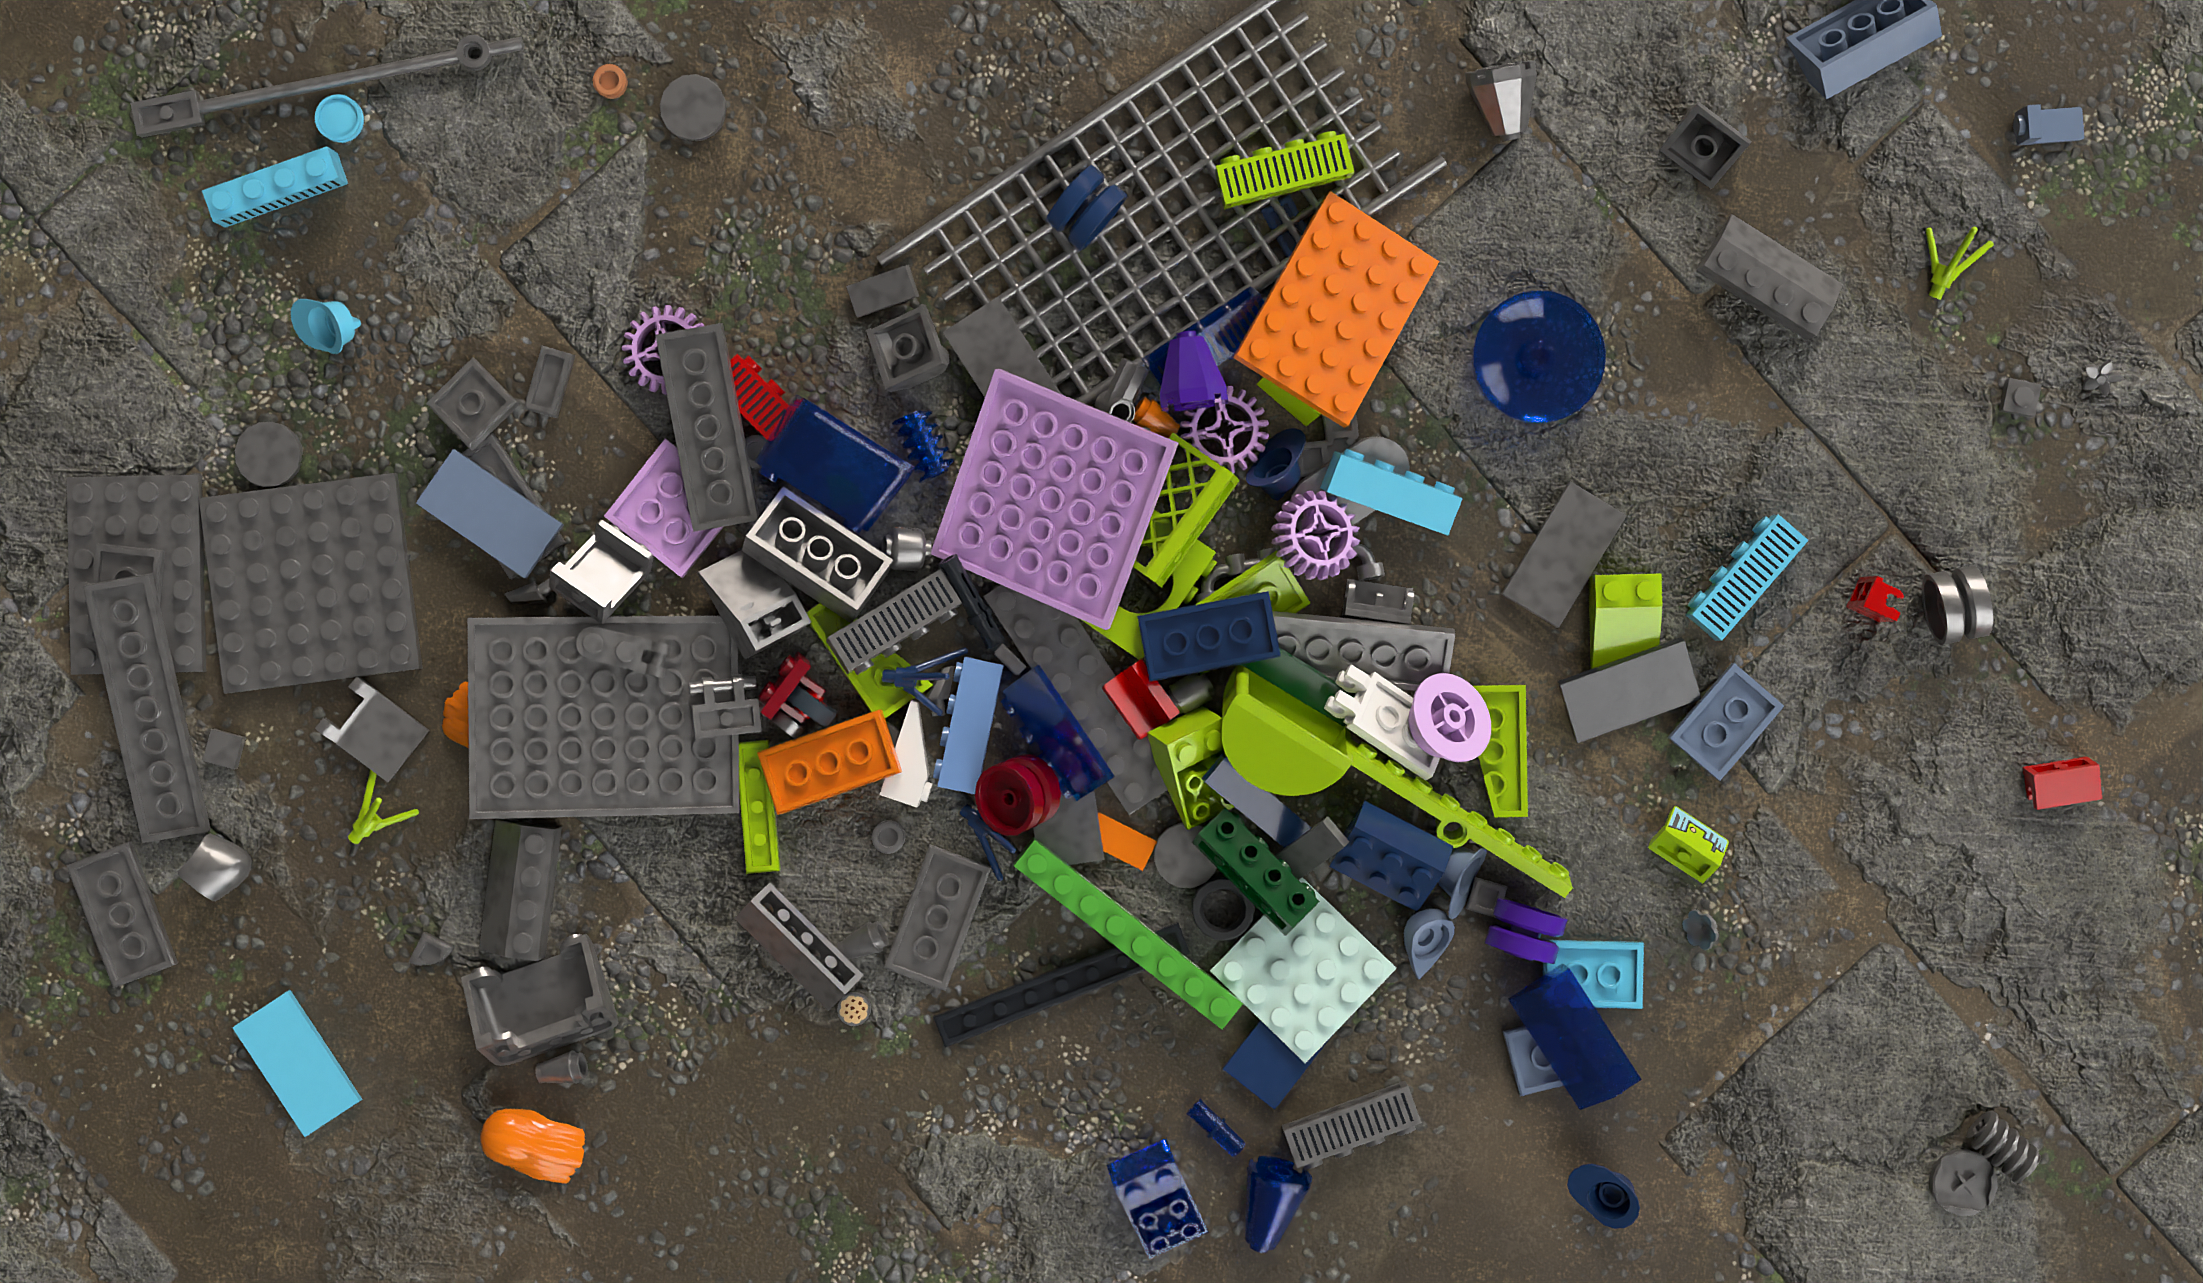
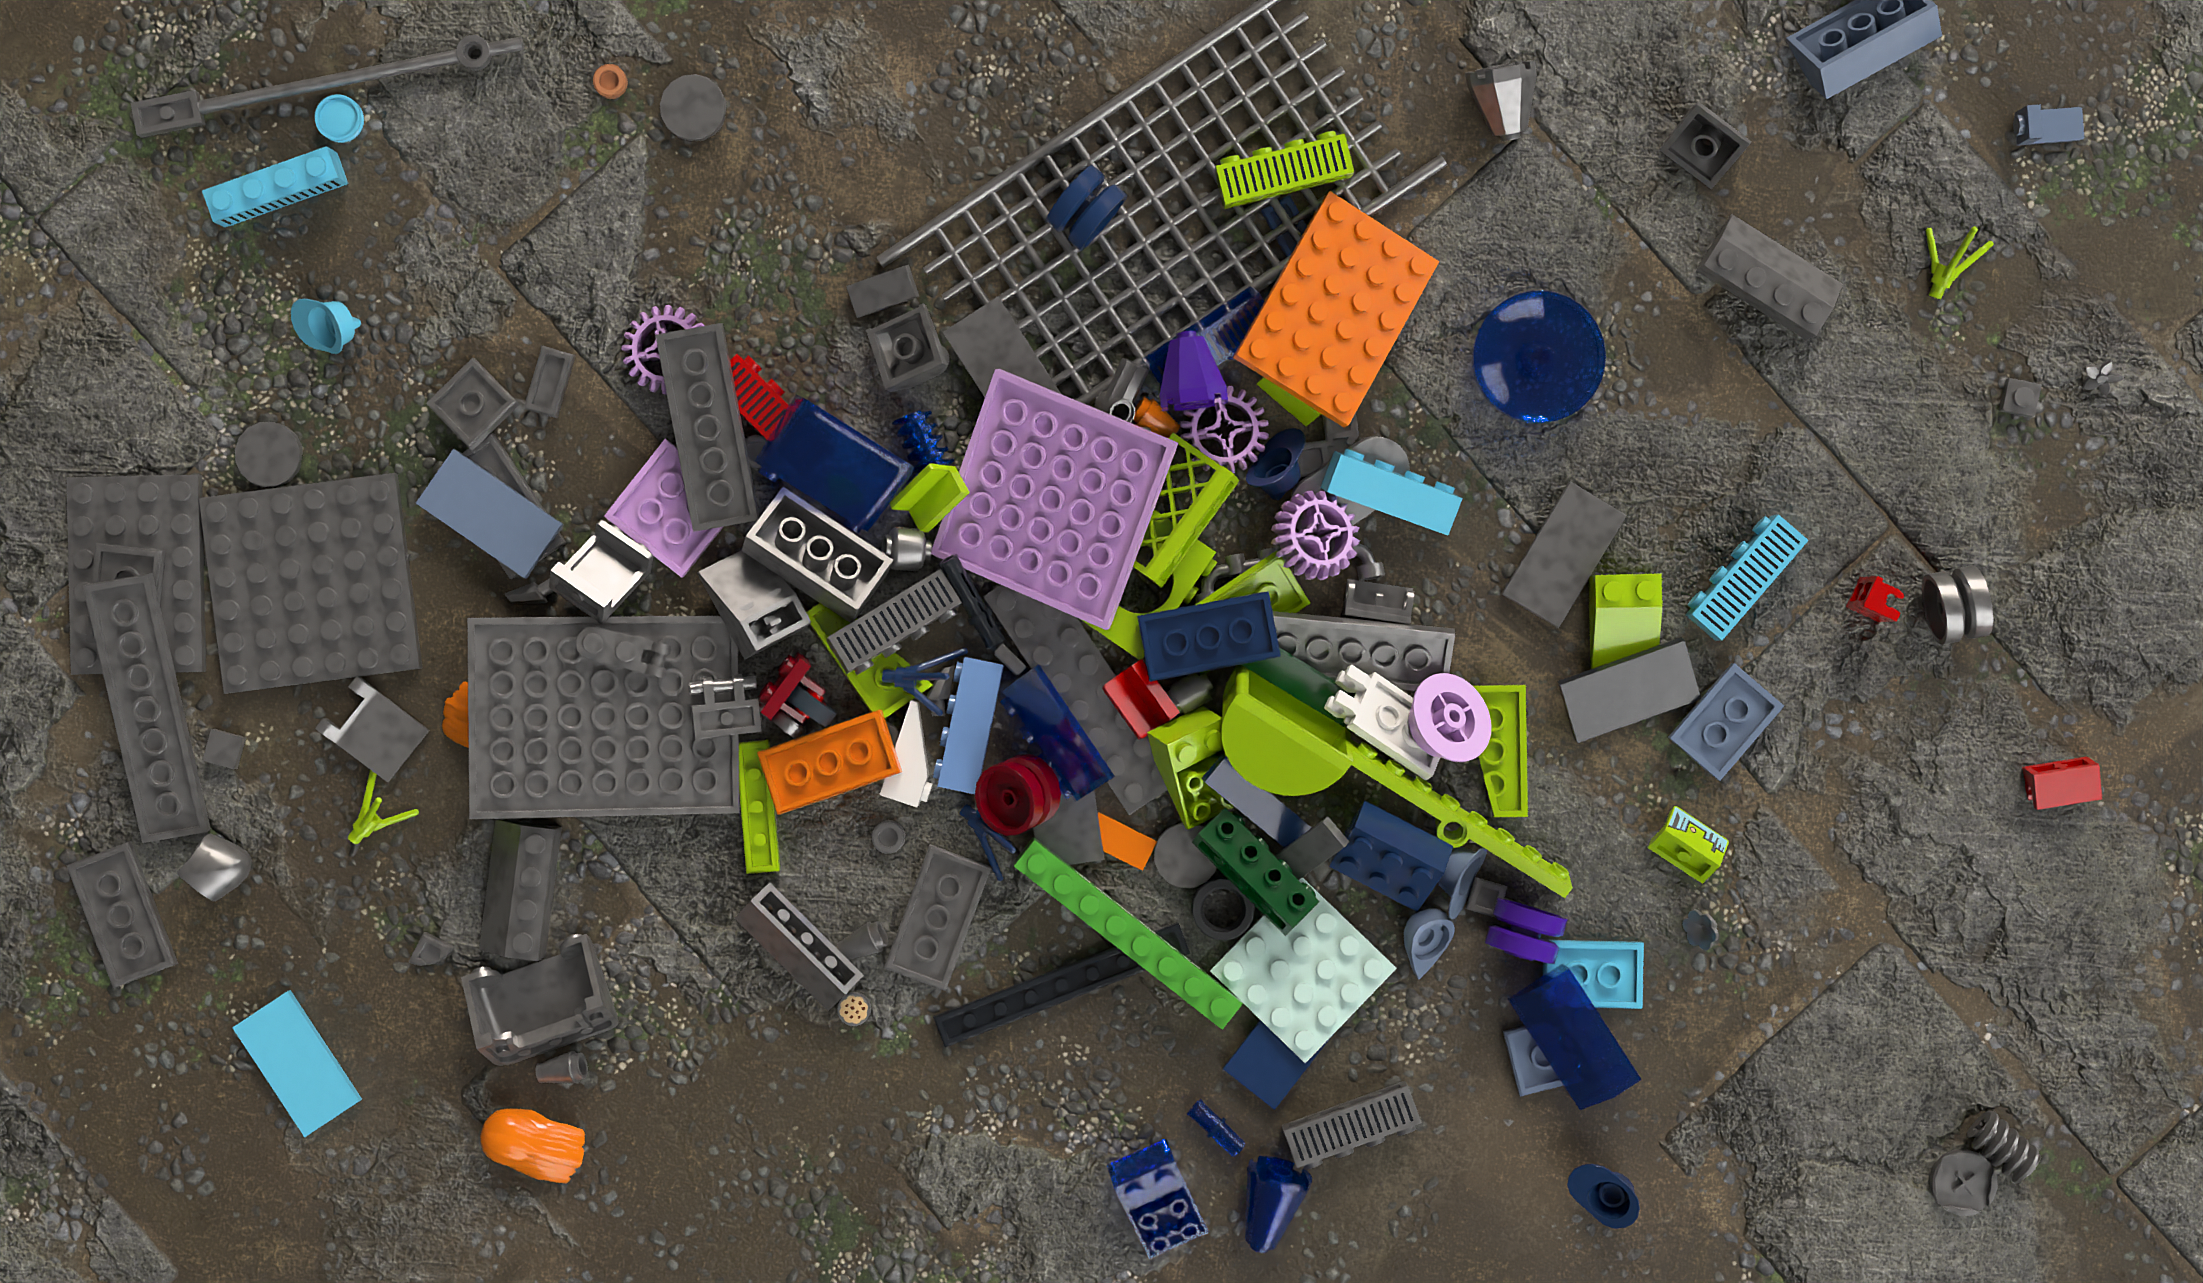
(931, 495): none -> lime panel

